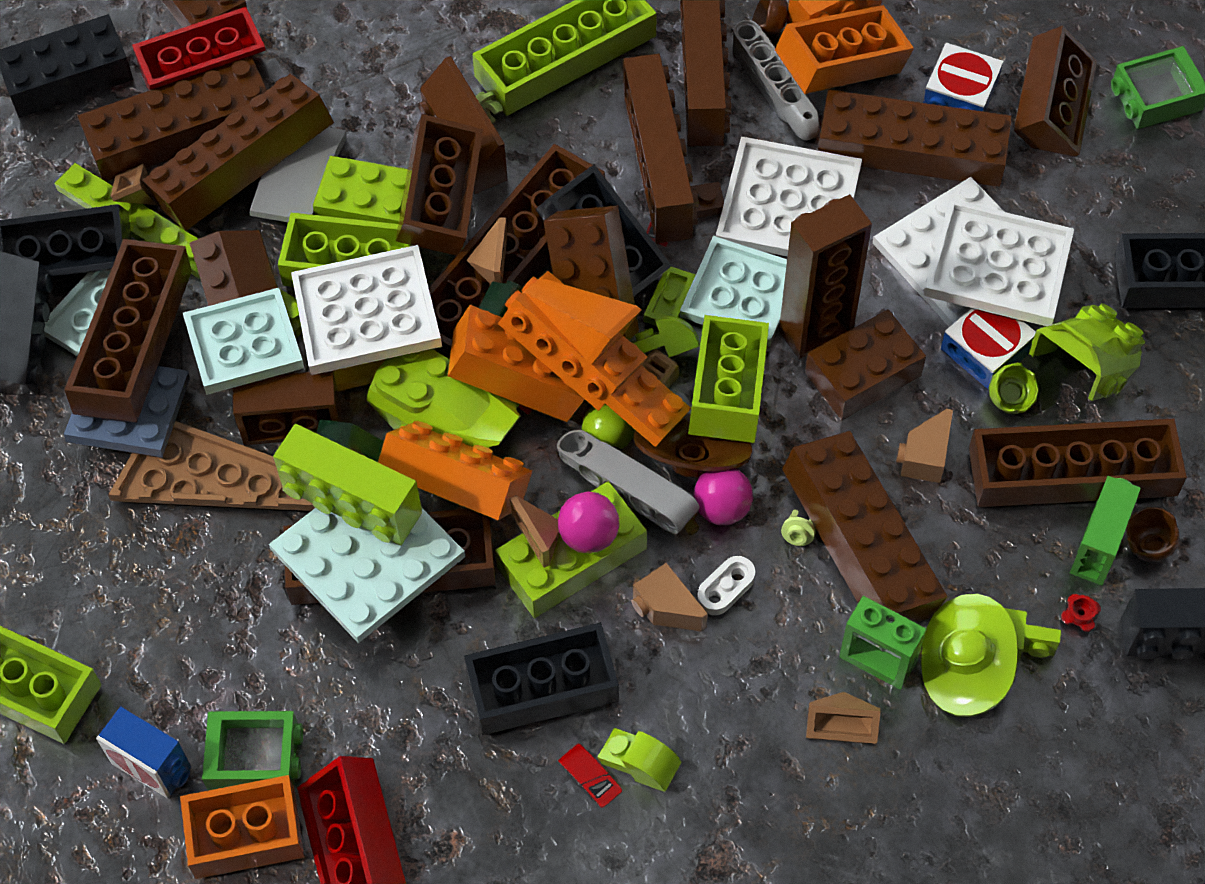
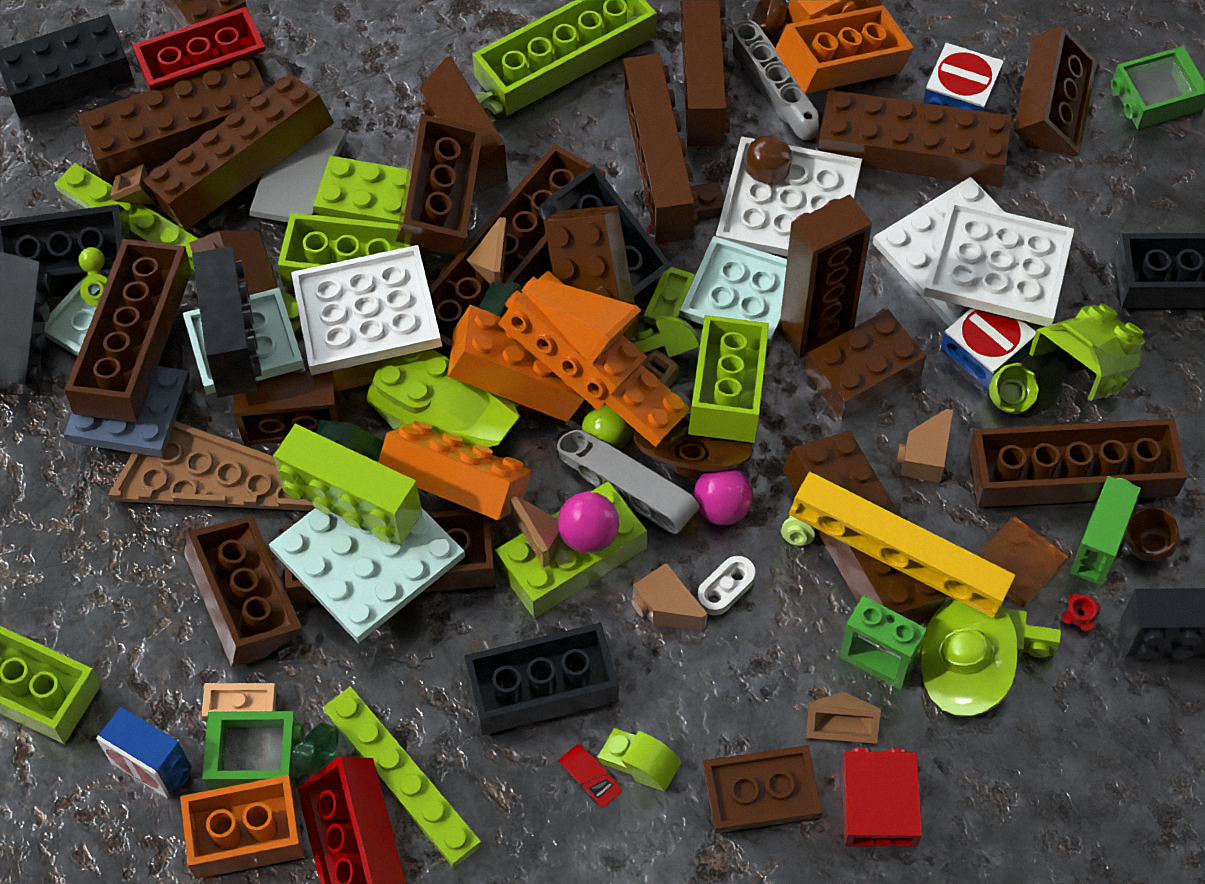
(92, 261): none -> lime plate
(226, 321): none -> black brick
(238, 697): none -> light nougat plate
(241, 589): none -> reddish brown slope
(315, 749): none -> clear green plate
(403, 777): none -> lime plate
(762, 789): none -> reddish brown plate
(768, 159): none -> reddish brown hair
(881, 798): none -> red brick
(901, 544): none -> yellow piece
(1025, 555): none -> clear orange plate

